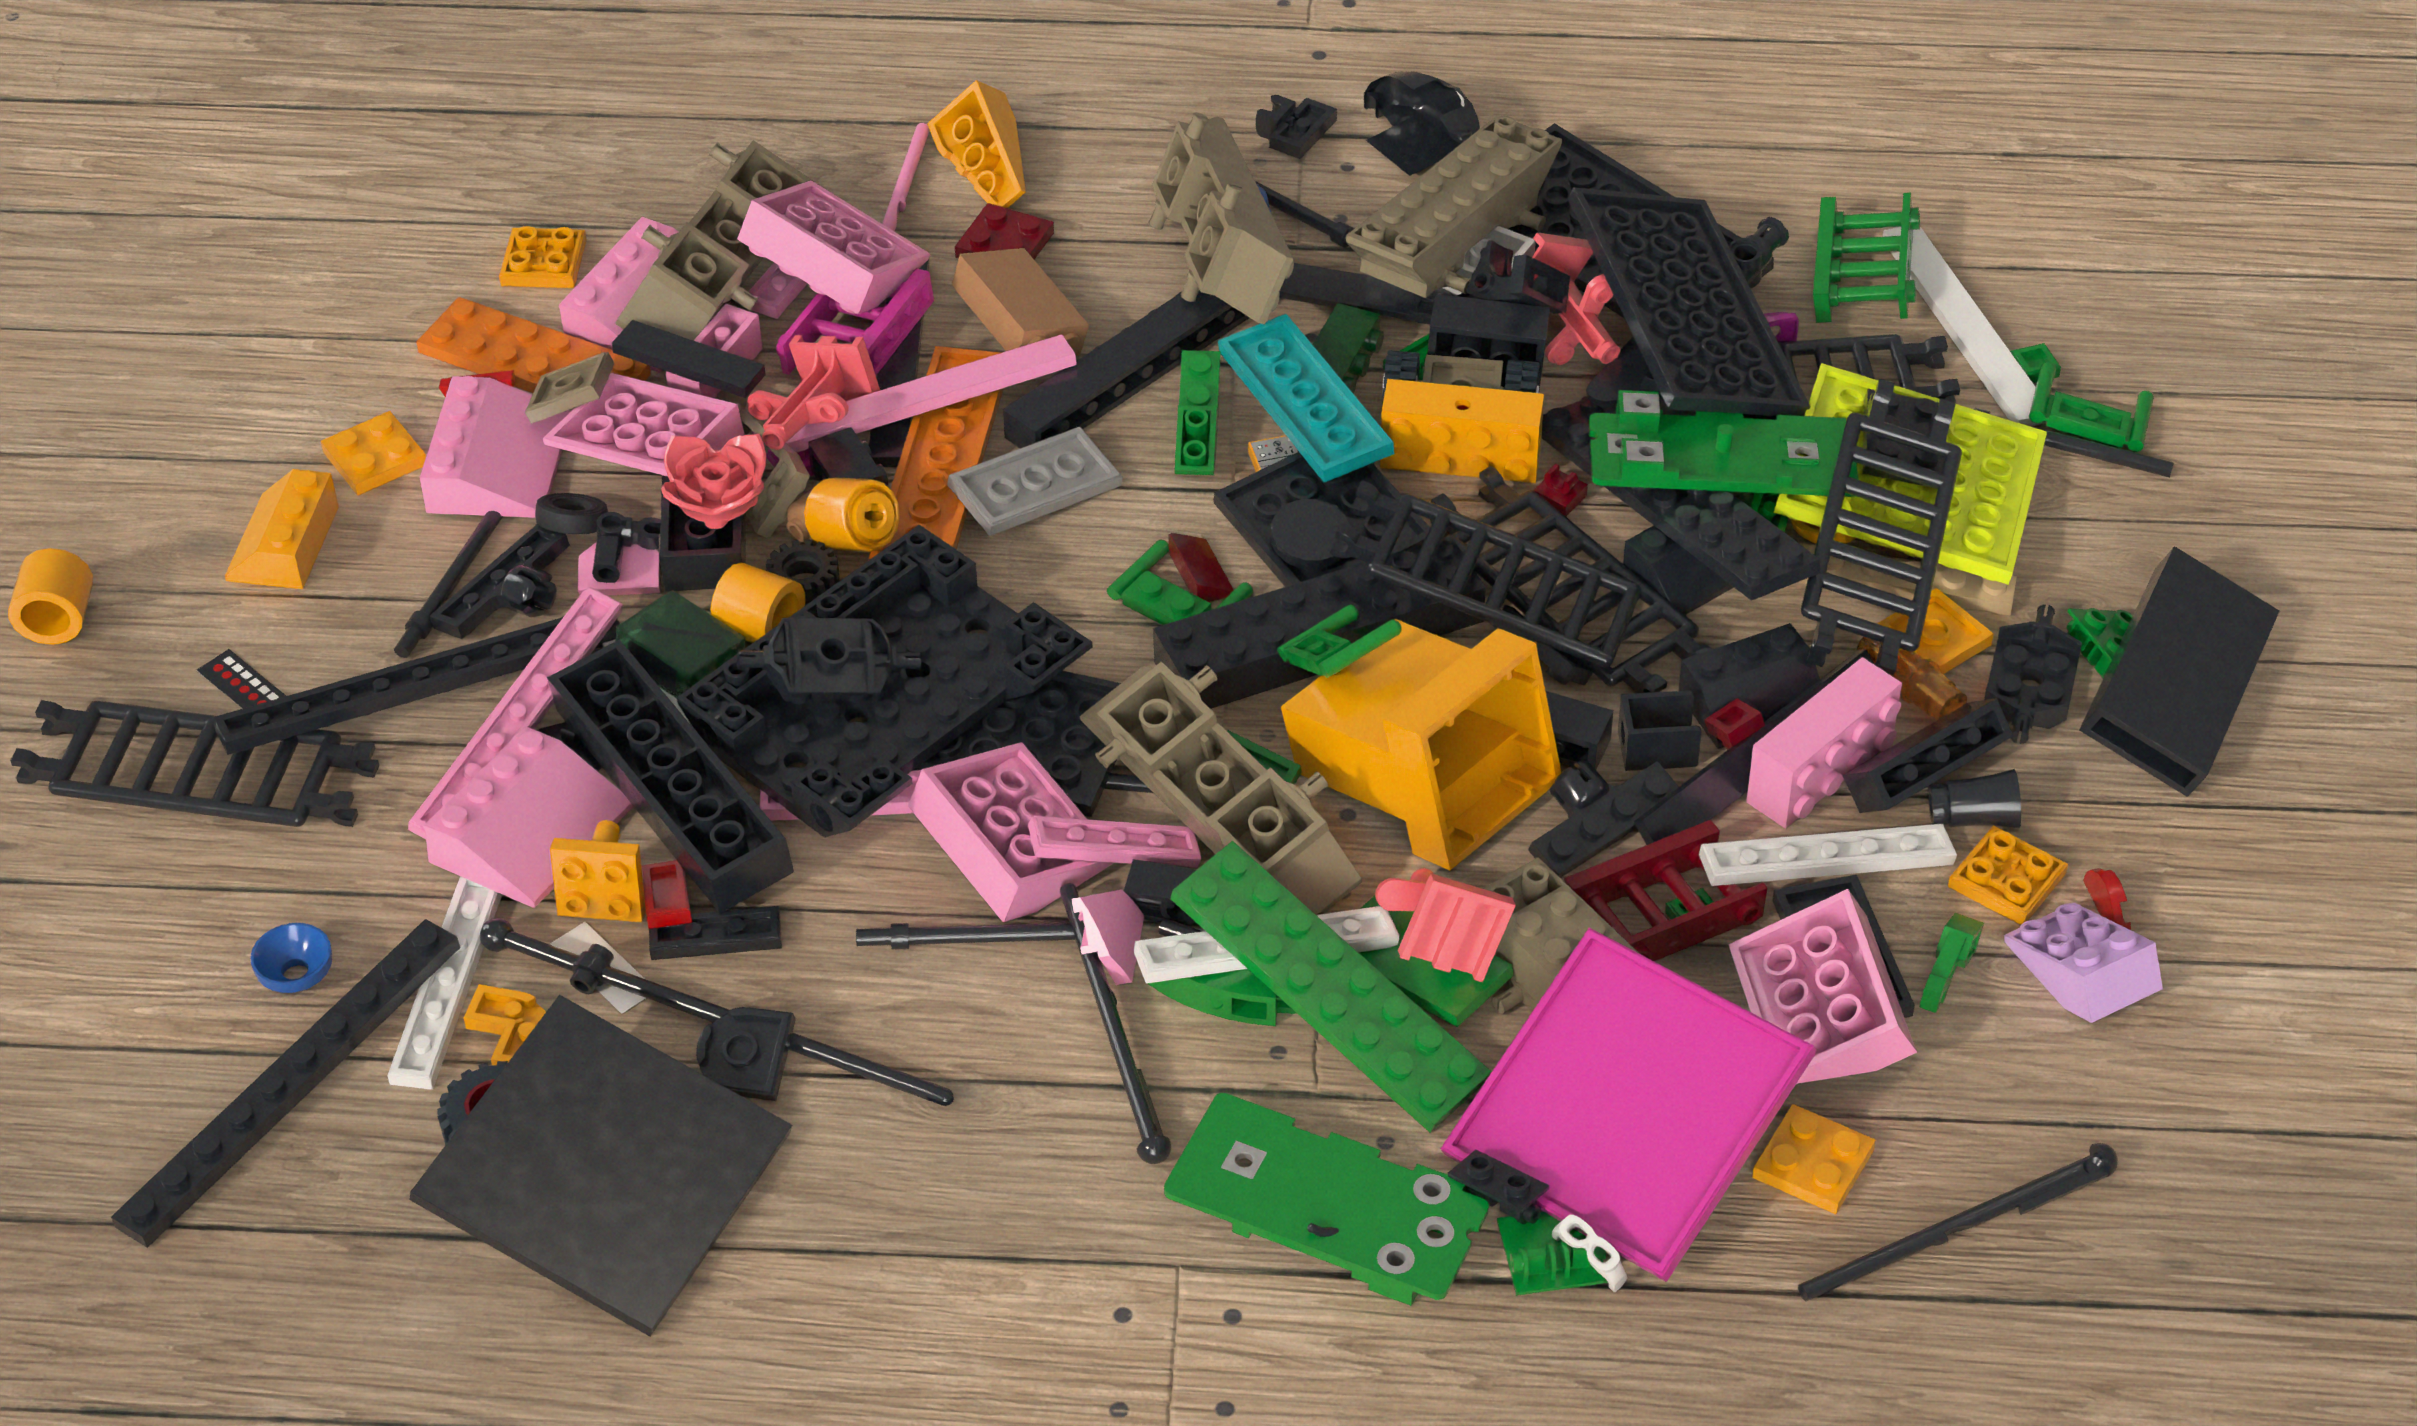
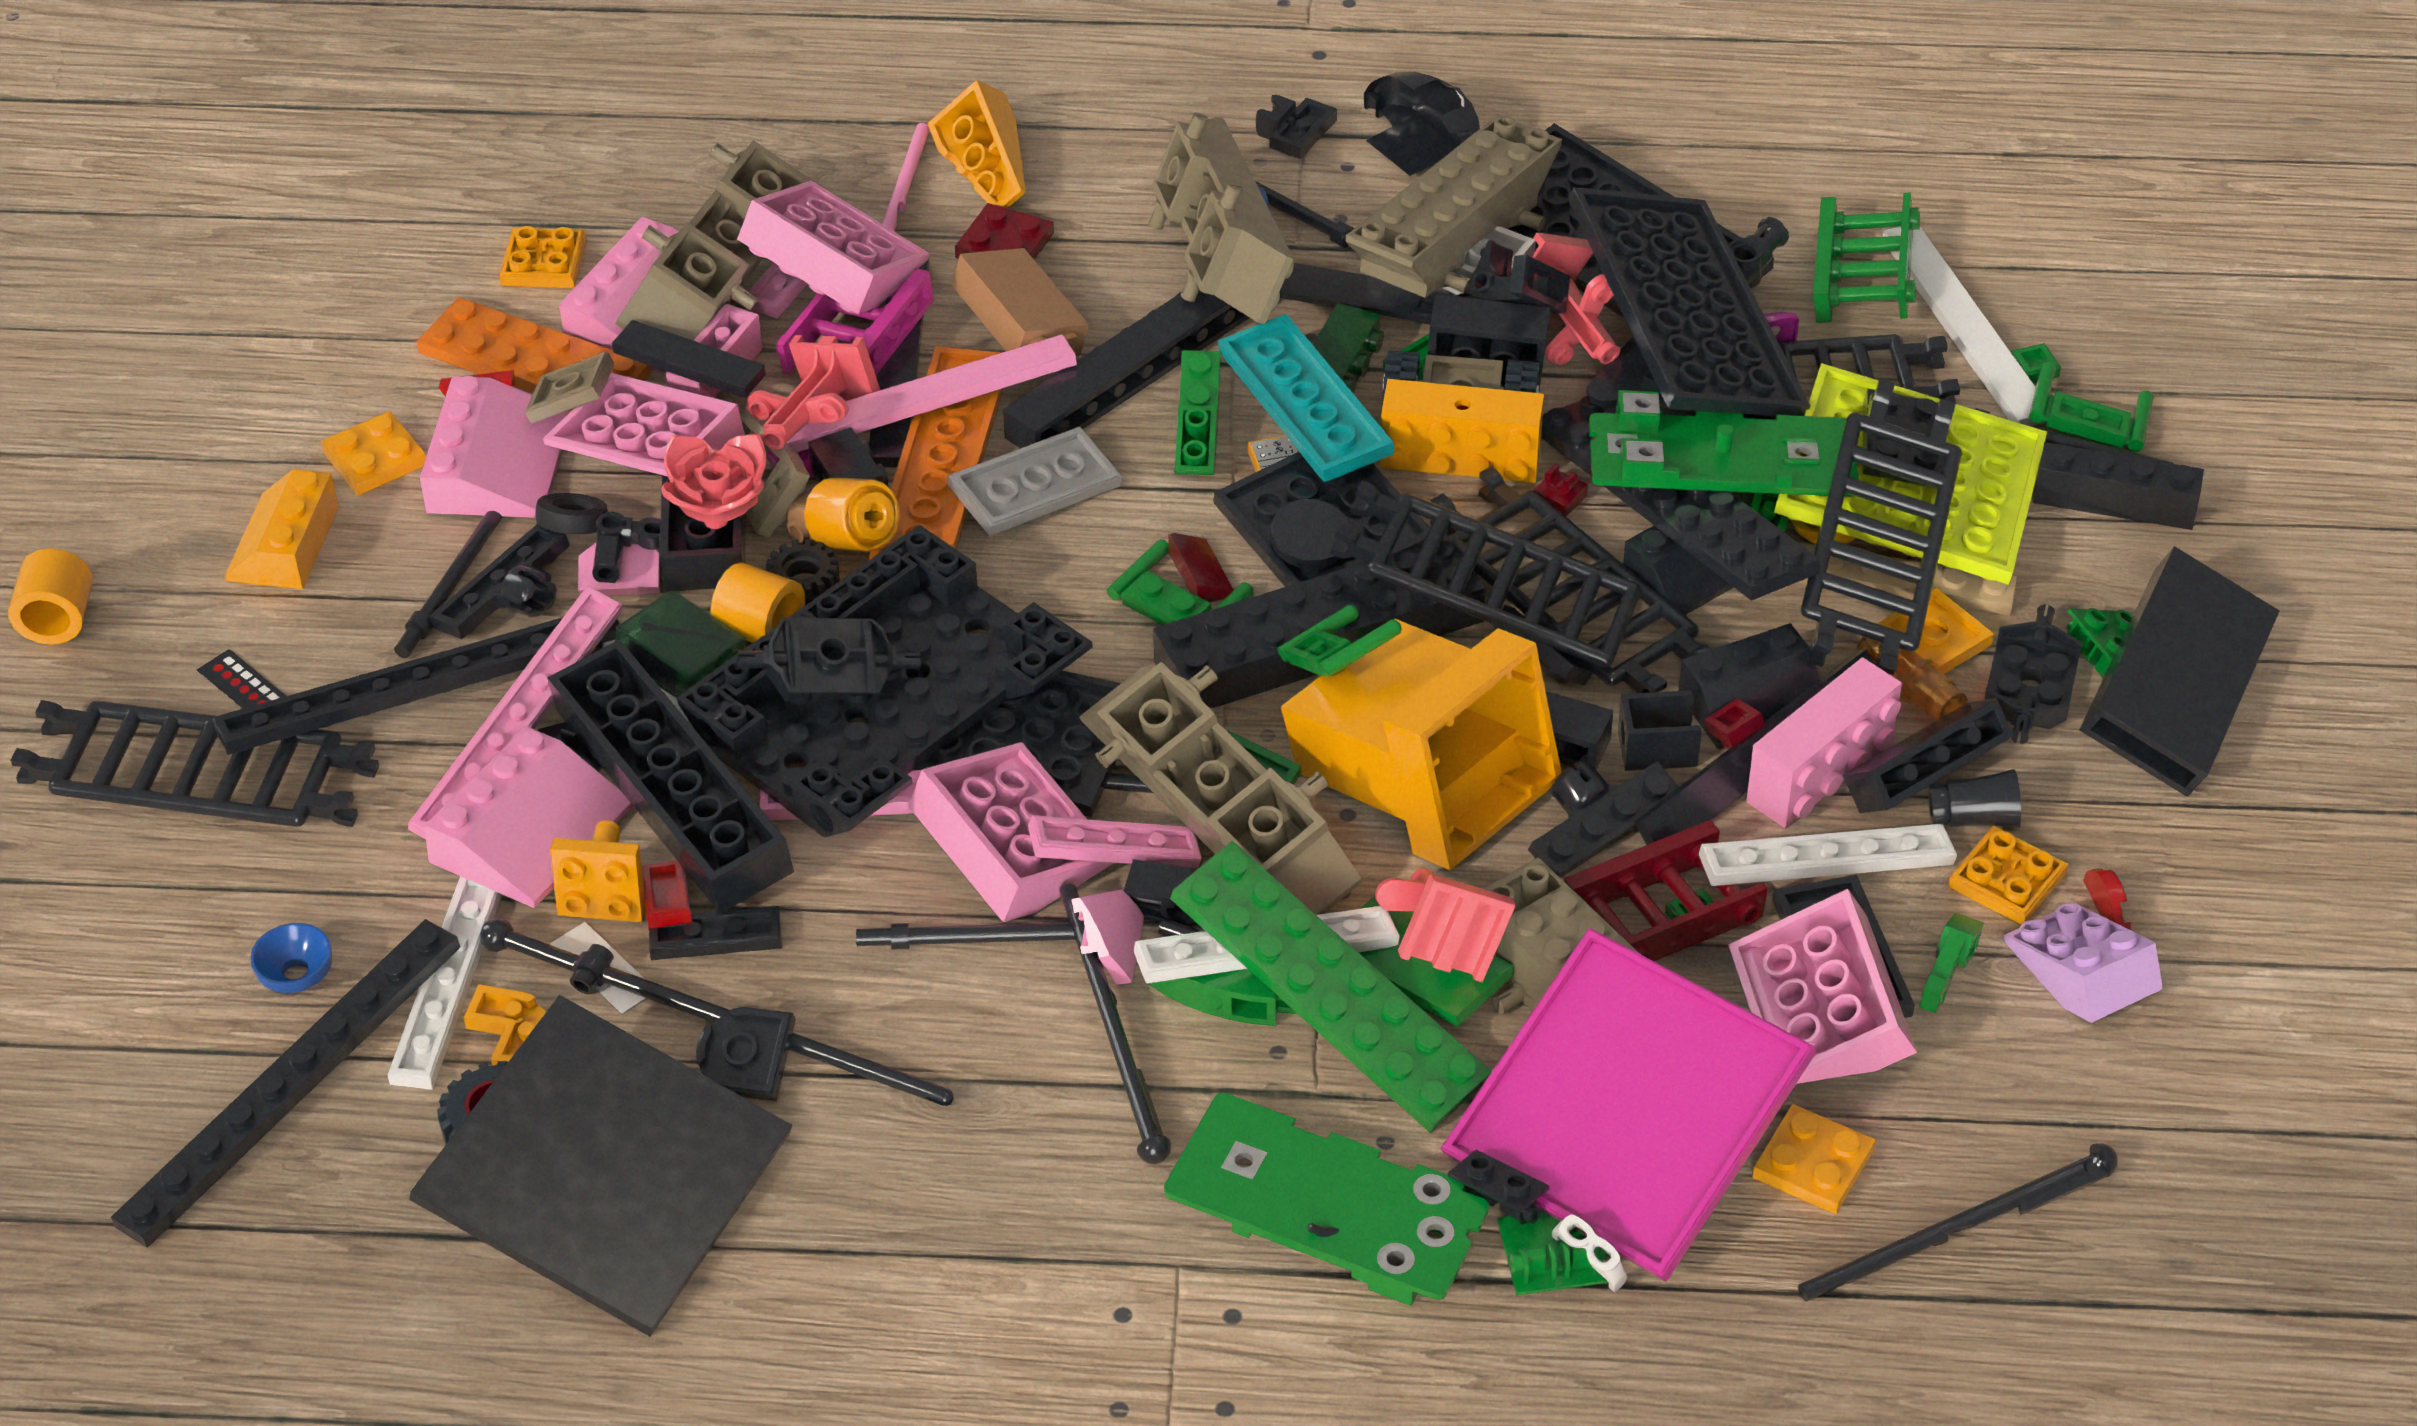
(2118, 486): none -> black brick

